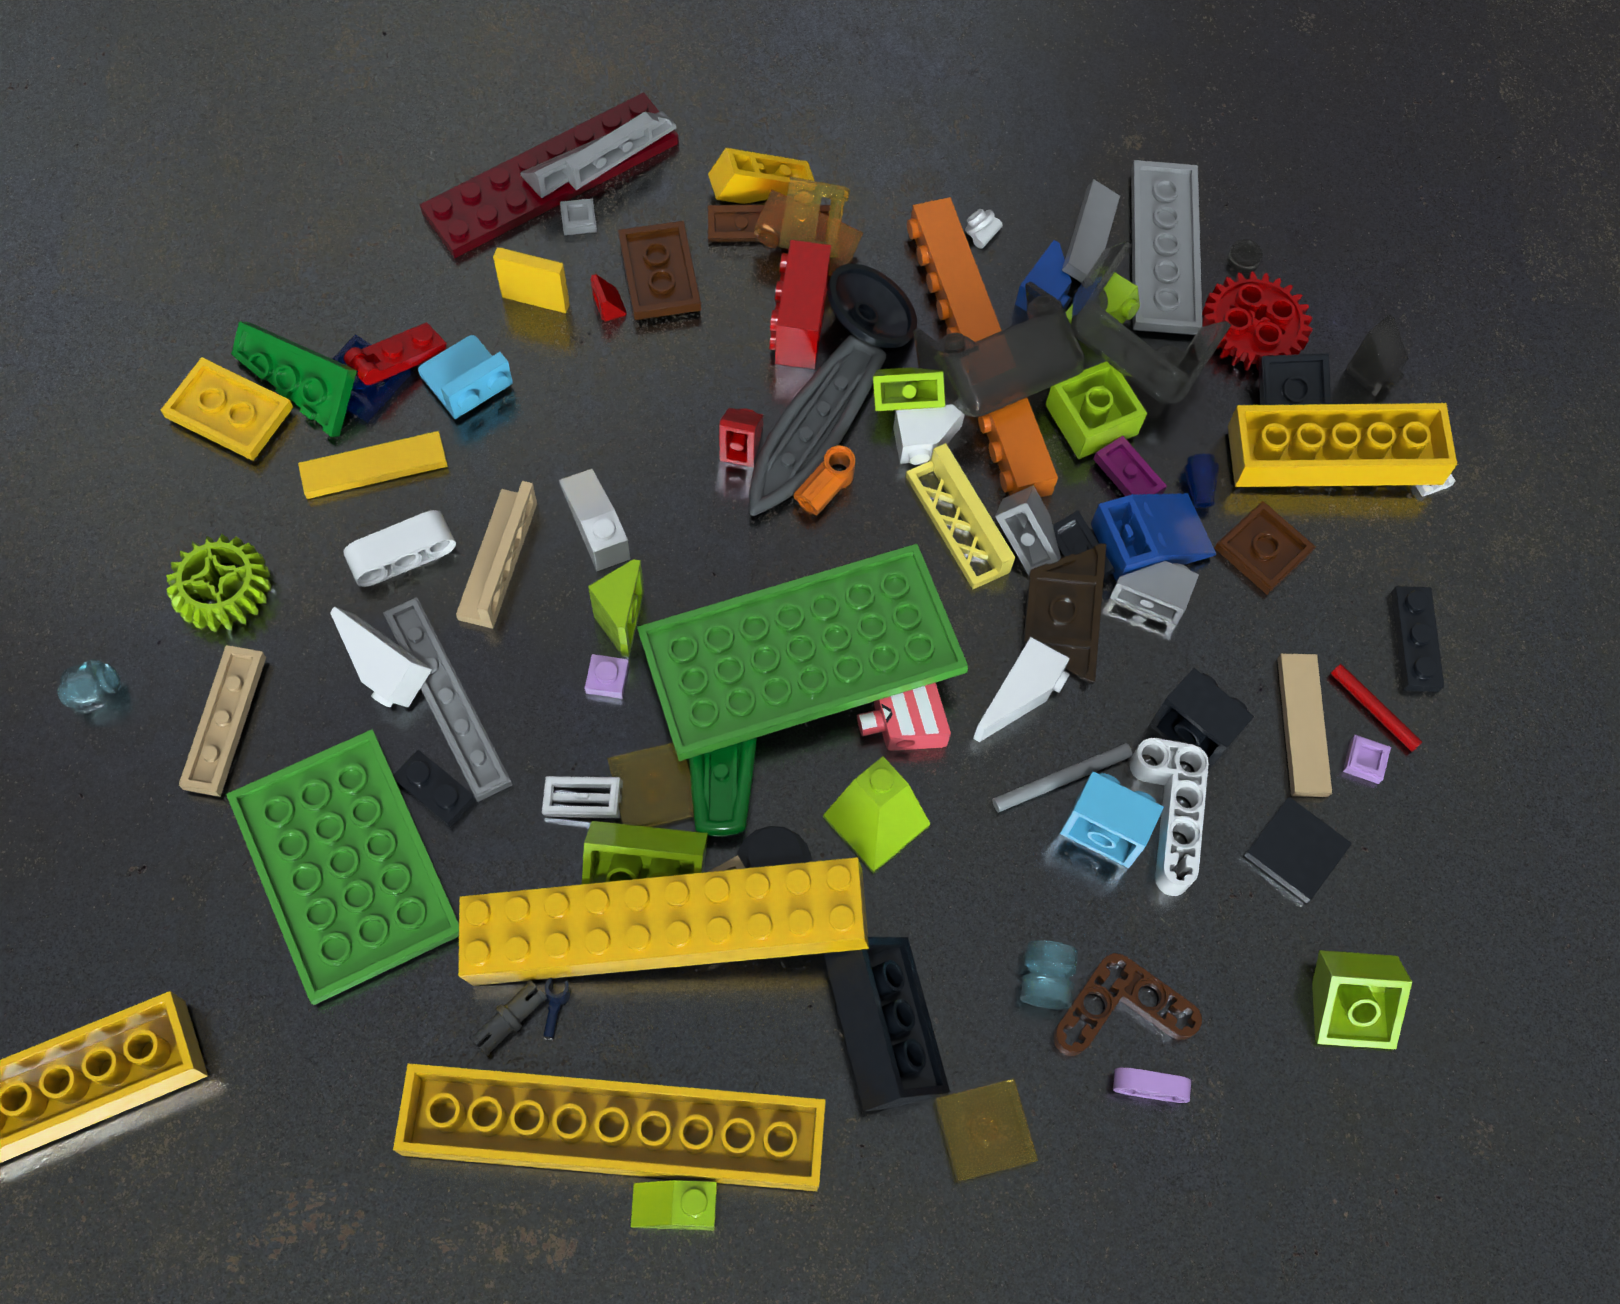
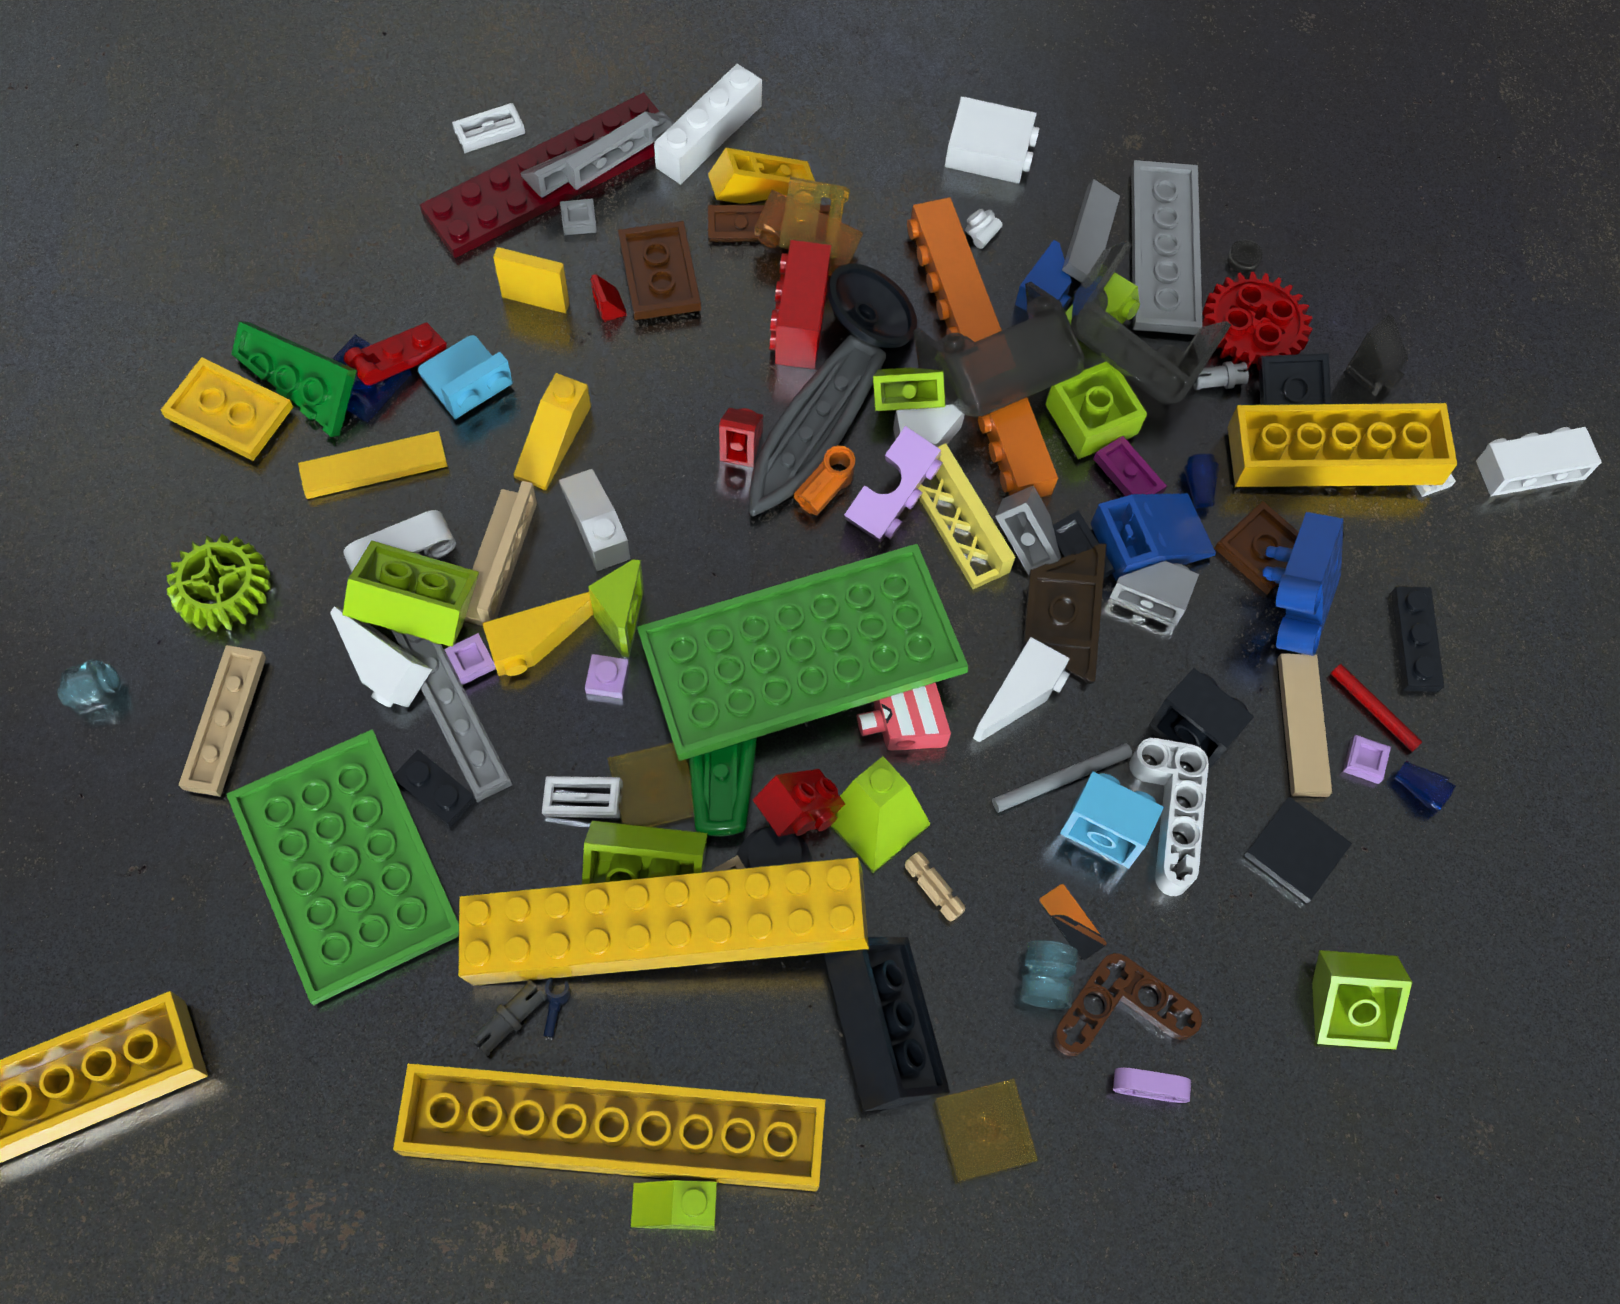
(409, 593): none -> lime slope
(470, 659): none -> lavender plate
(489, 132): none -> white tile
(530, 635): none -> yellow slope
(553, 430): none -> yellow slope
(708, 123): none -> white brick
(799, 802): none -> red brick
(879, 513): none -> lavender arch
(935, 886): none -> tan axle
(991, 140): none -> white brick
(1072, 921): none -> sticker
(1225, 375): none -> light grey pin
(1307, 581): none -> blue piece
(1426, 785): none -> clear blue cone
(1538, 460): none -> white brick

